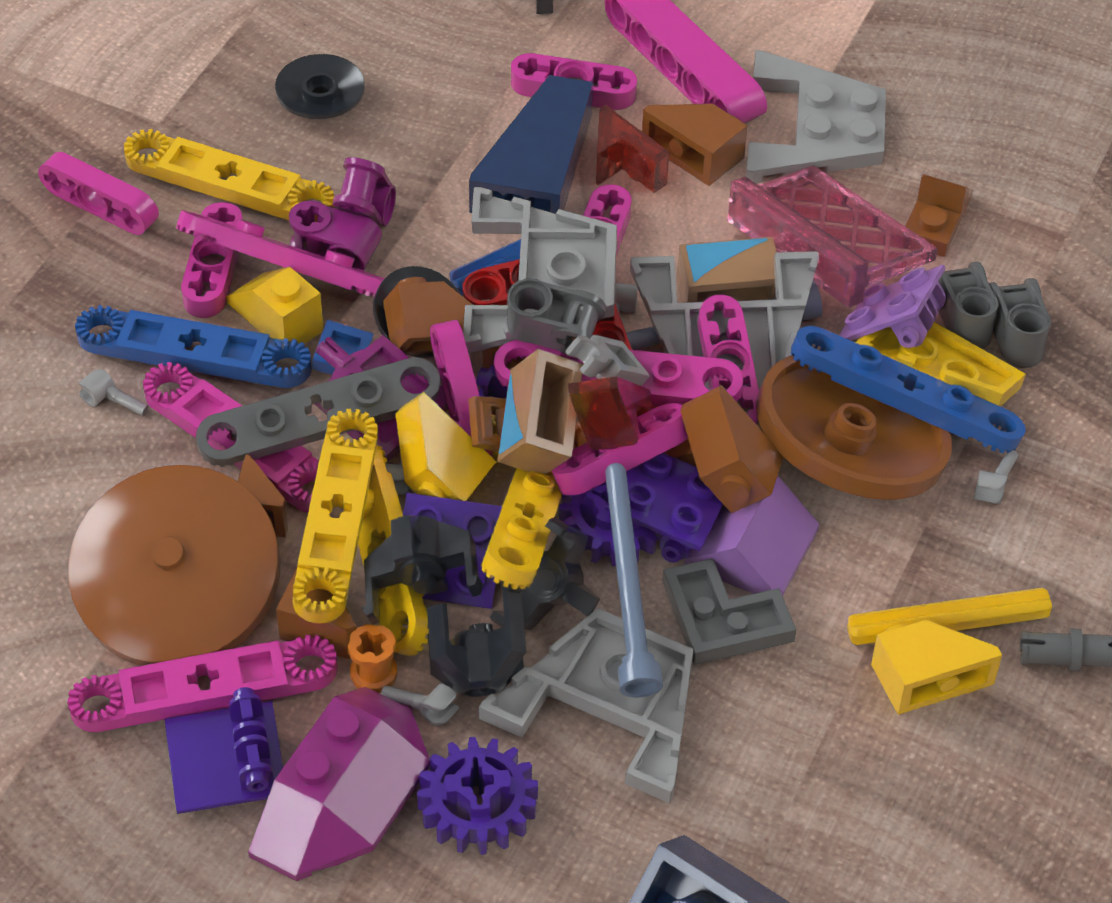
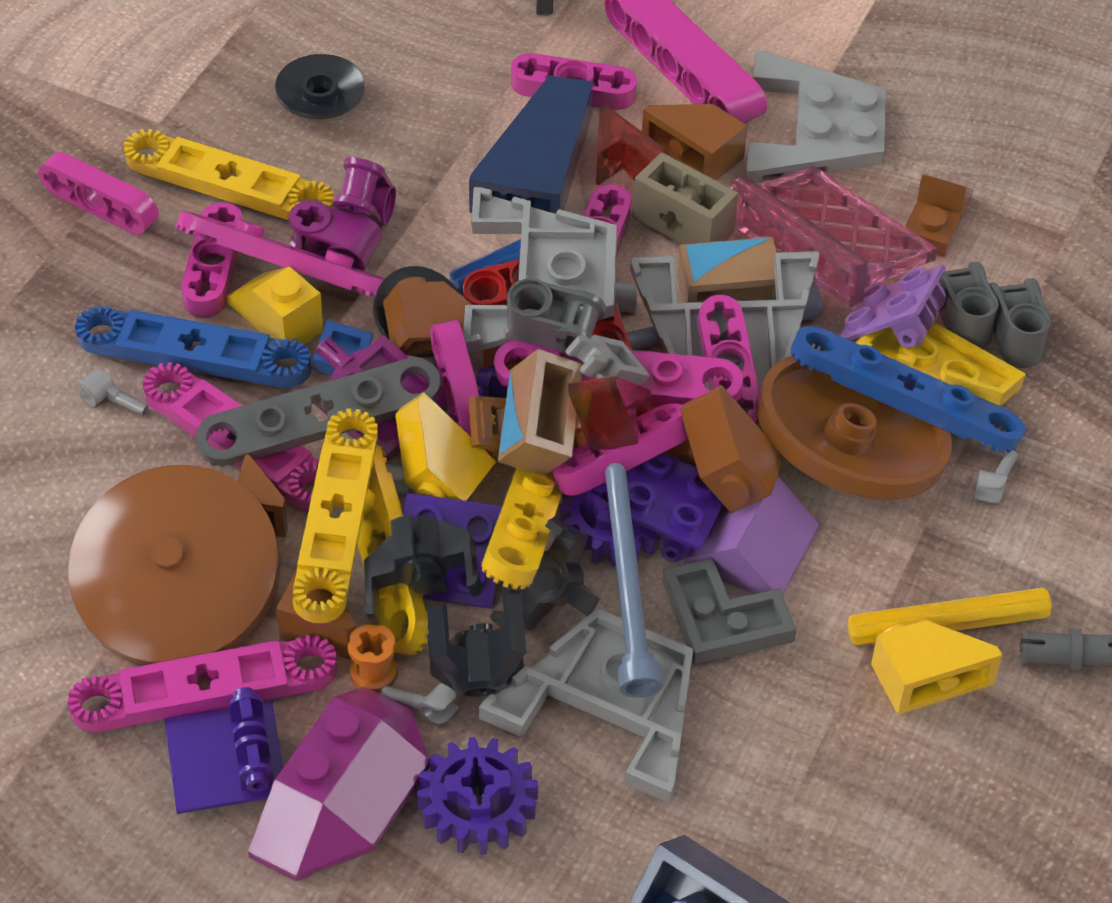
(683, 202): none -> dark tan brick

